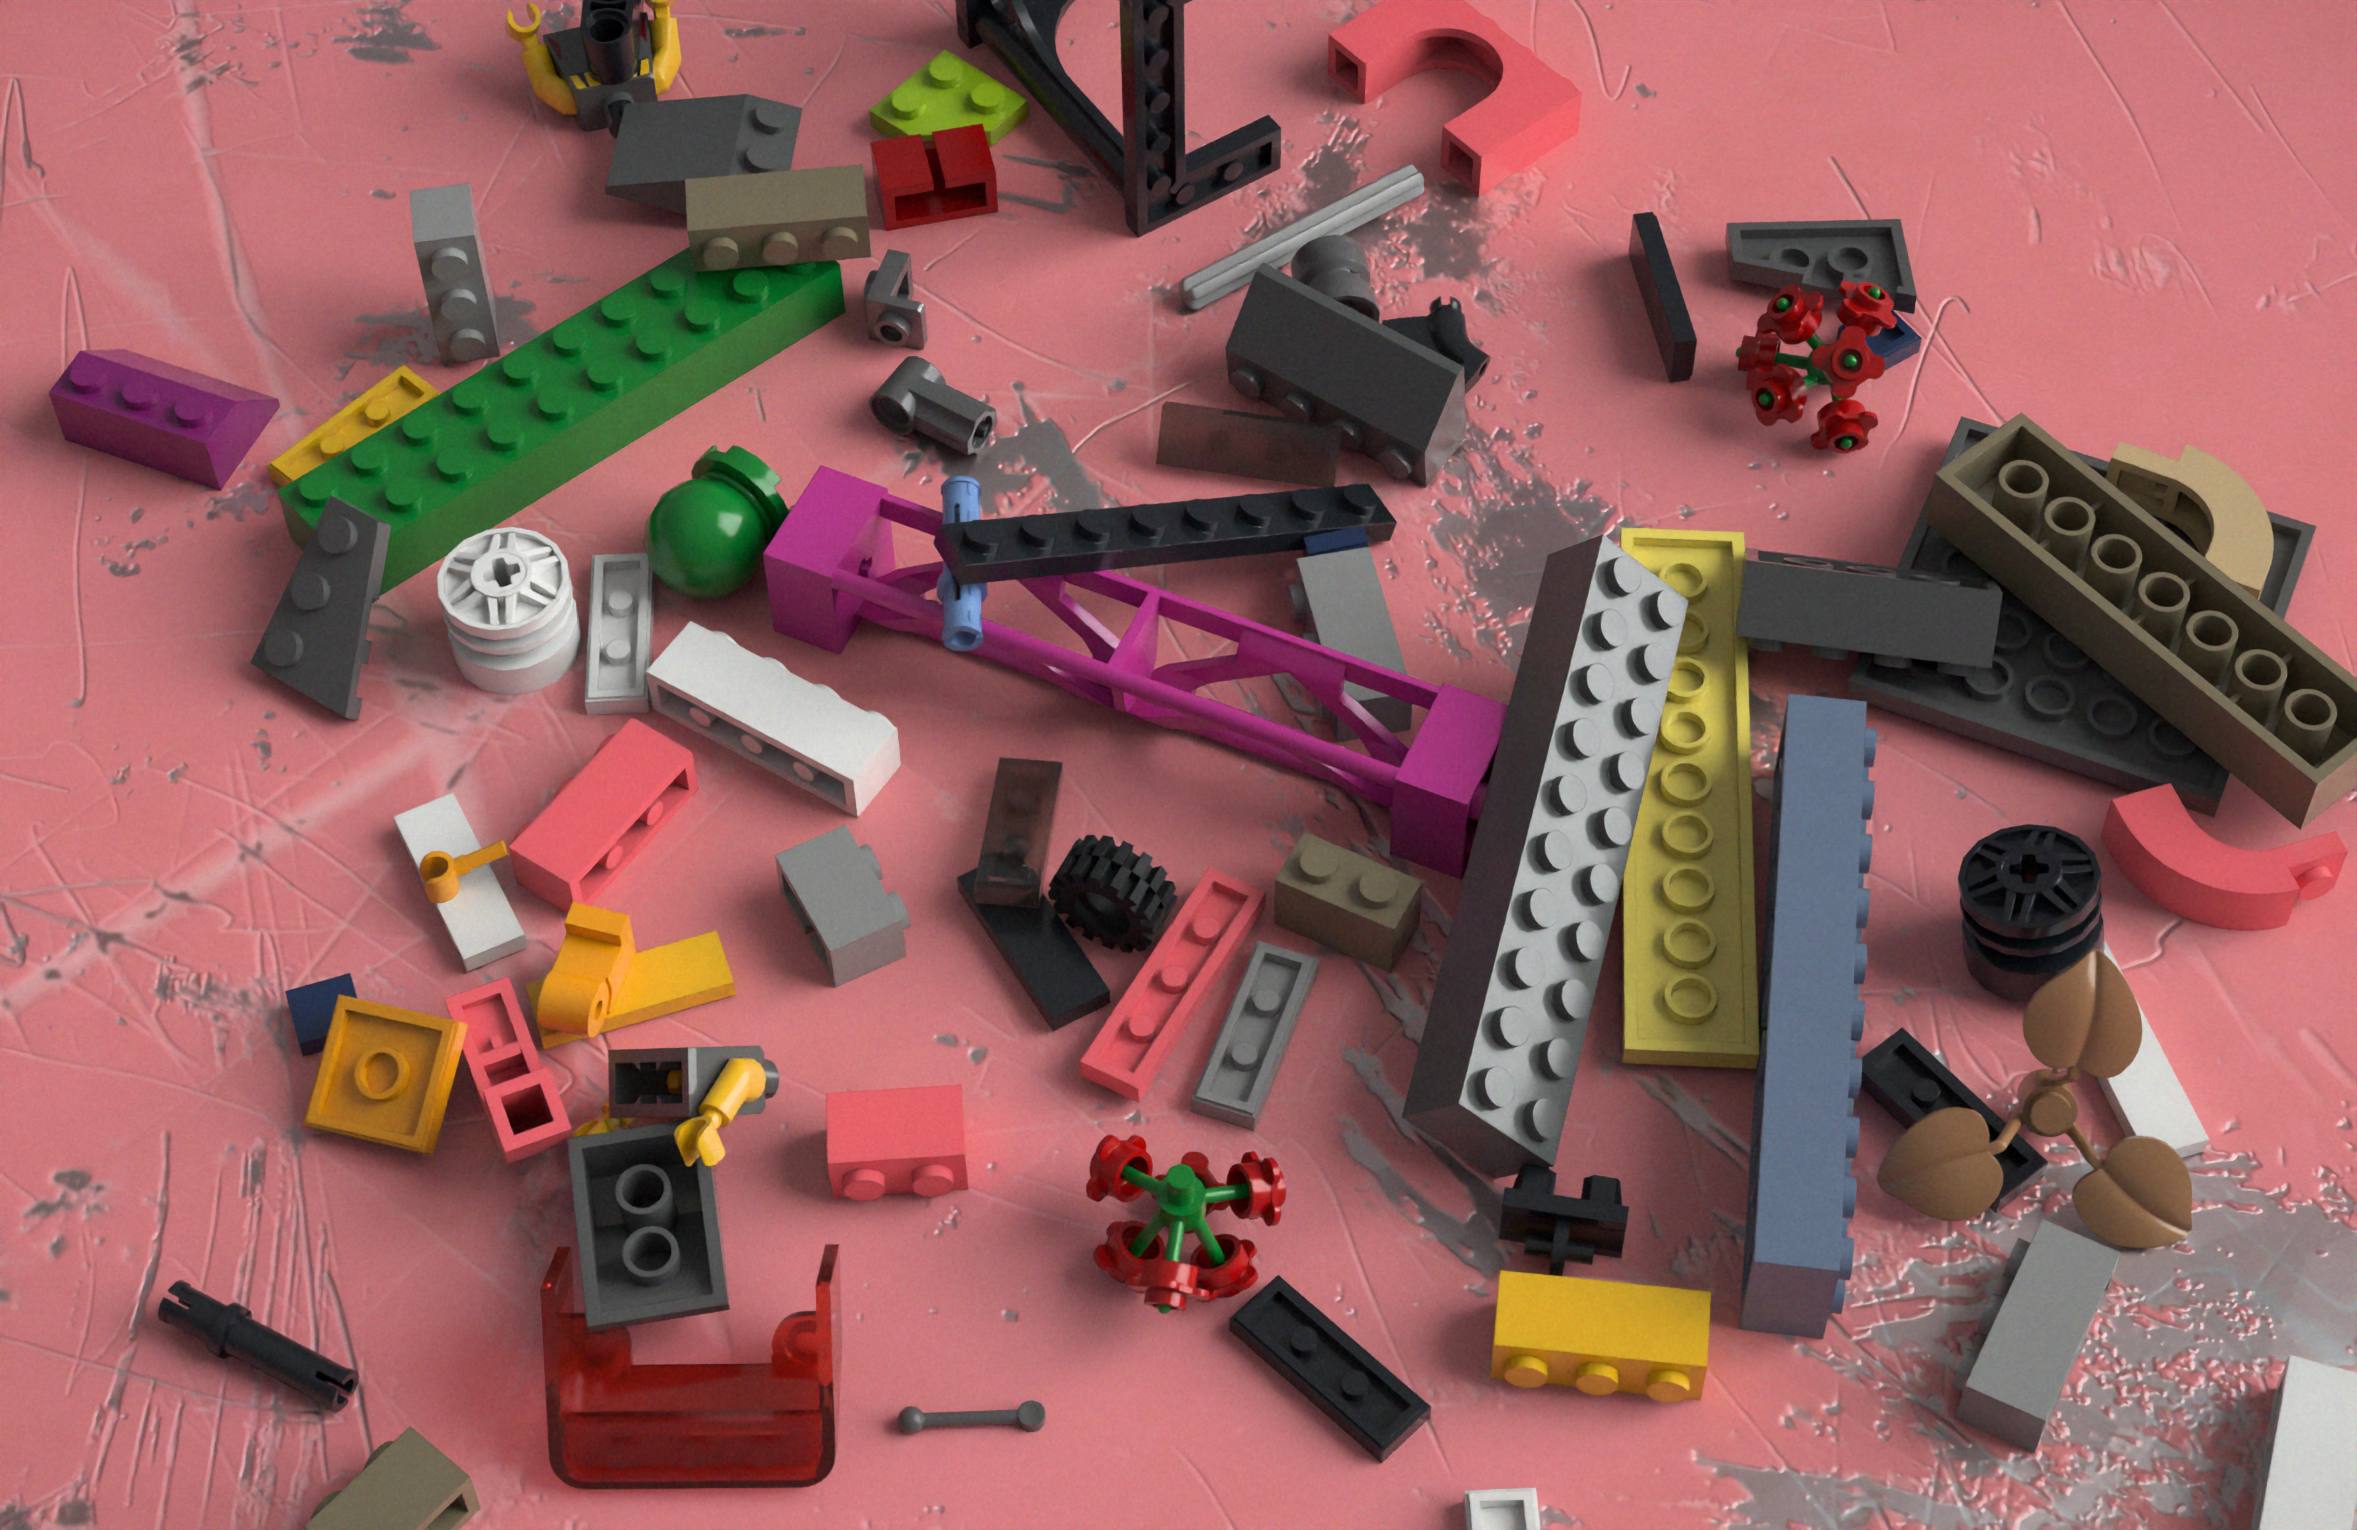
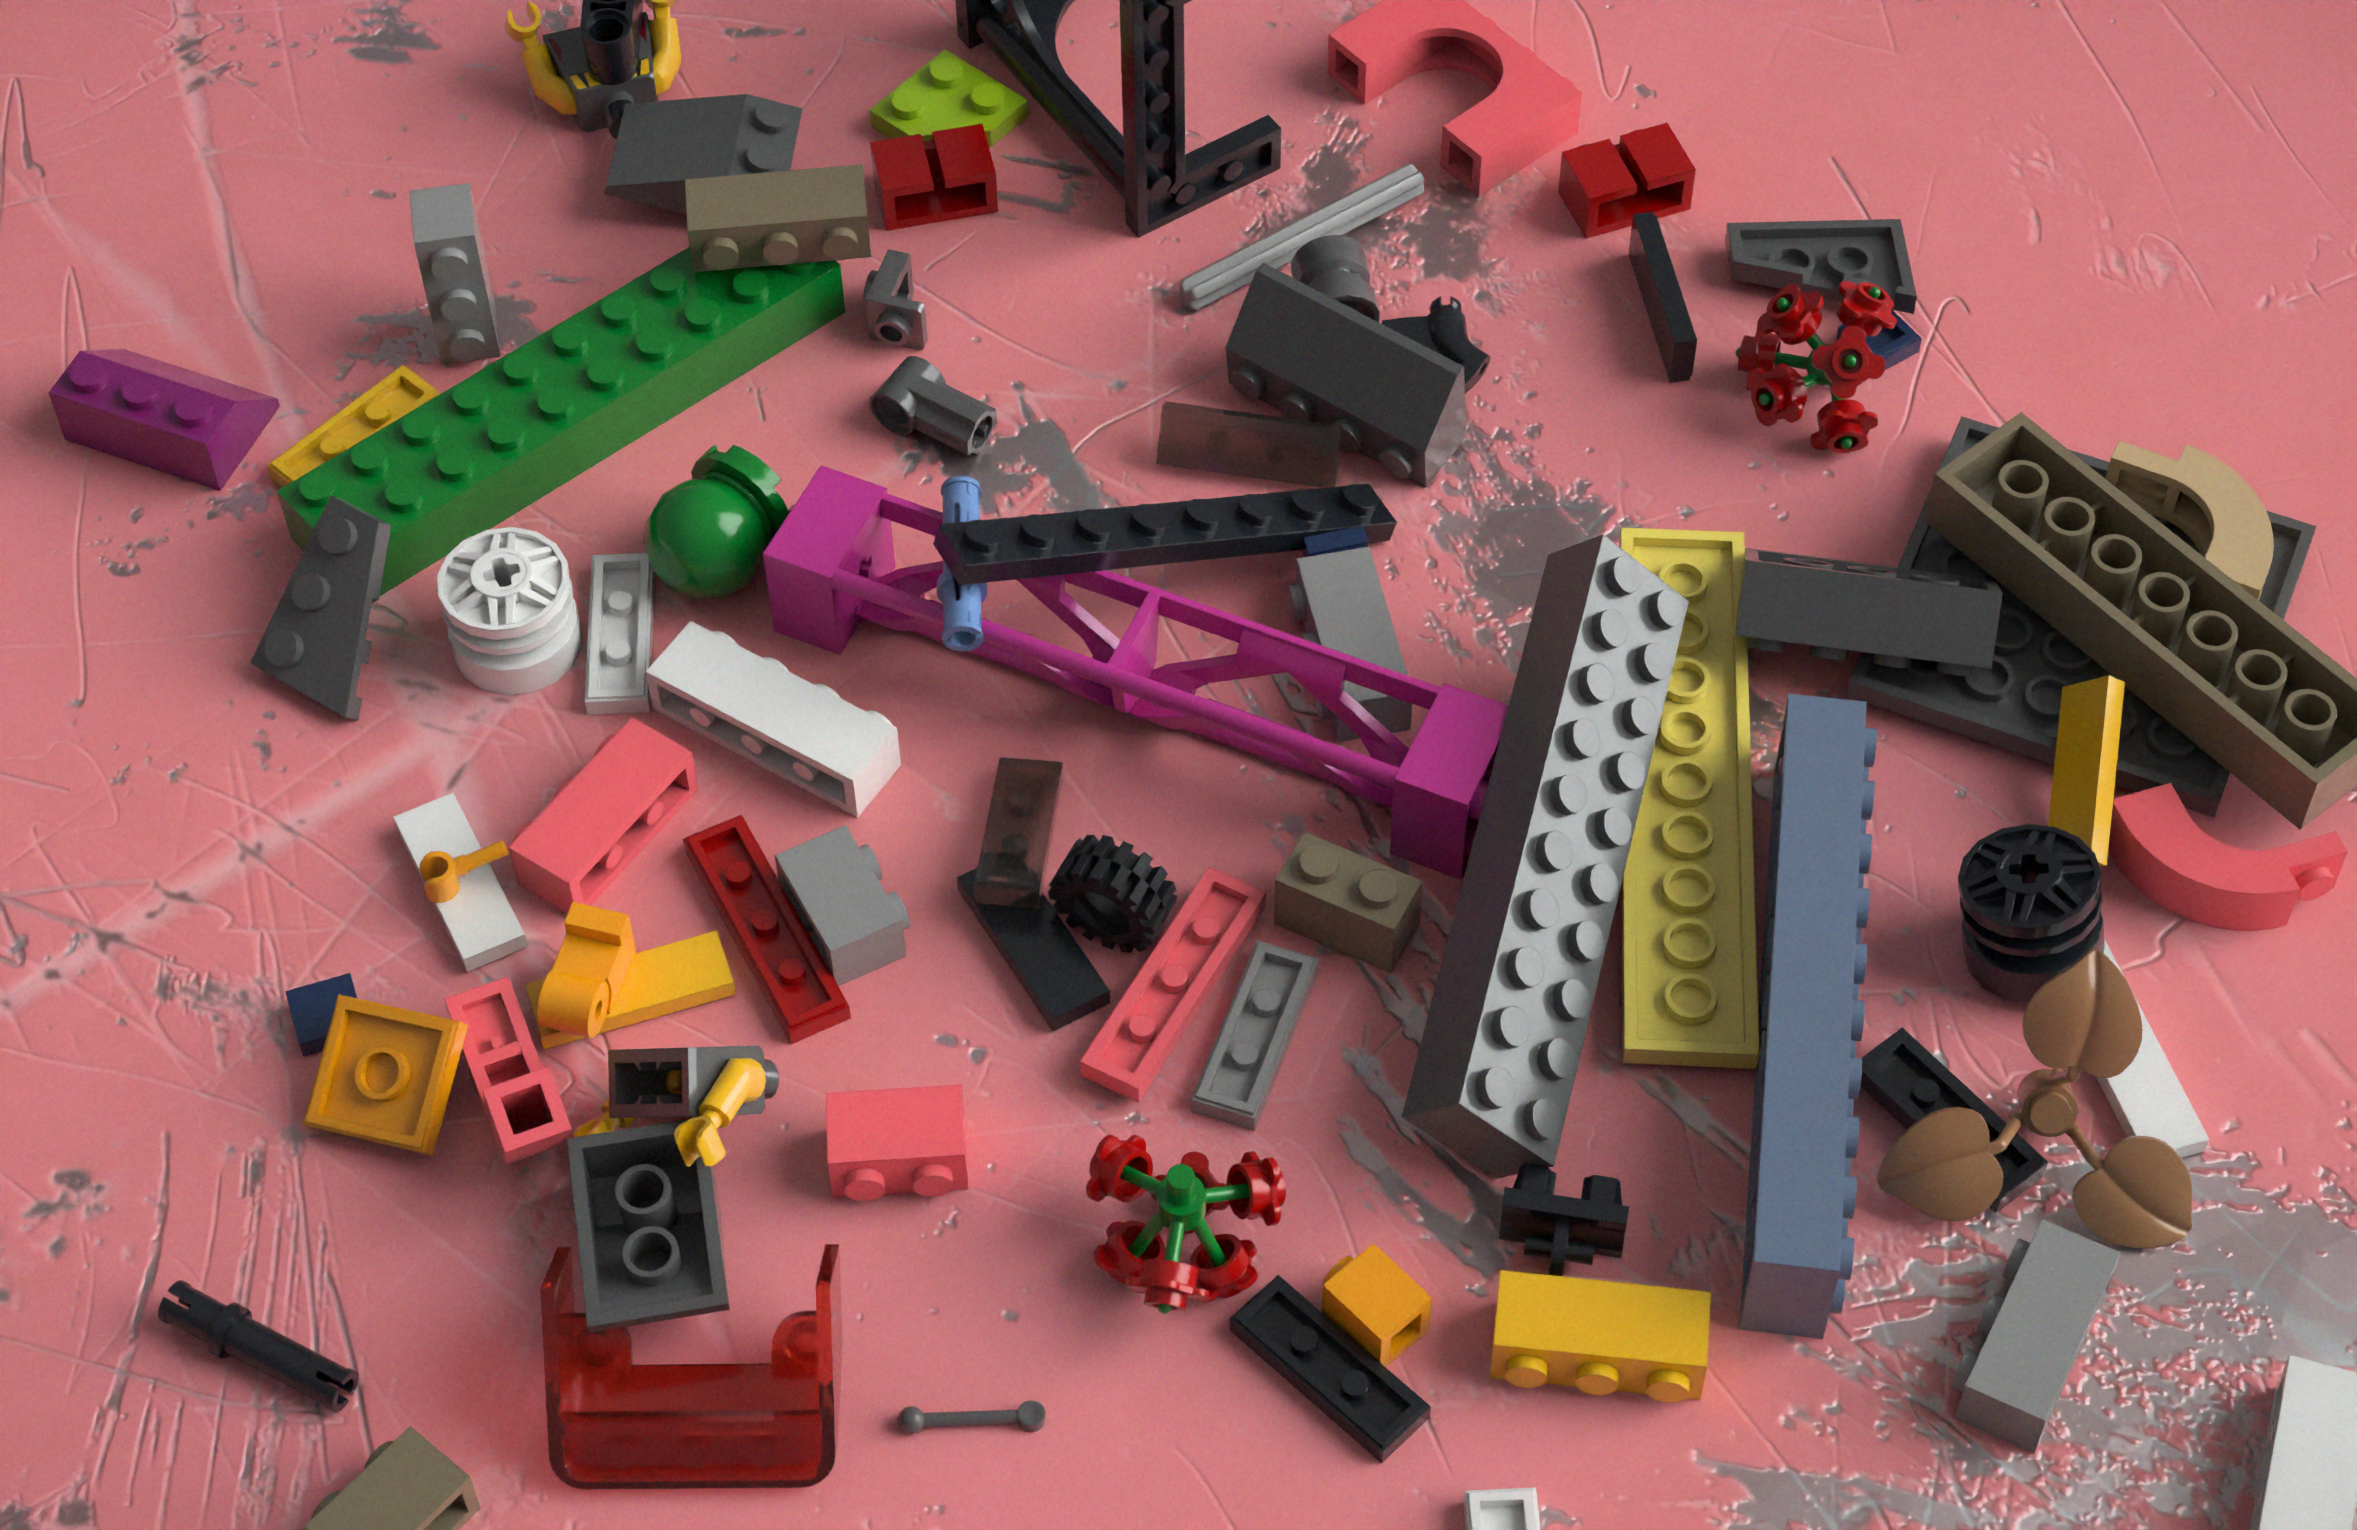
(767, 929): none -> red tile
(1376, 1304): none -> light orange brick
(1639, 175): none -> red piece
(2087, 761): none -> yellow tile

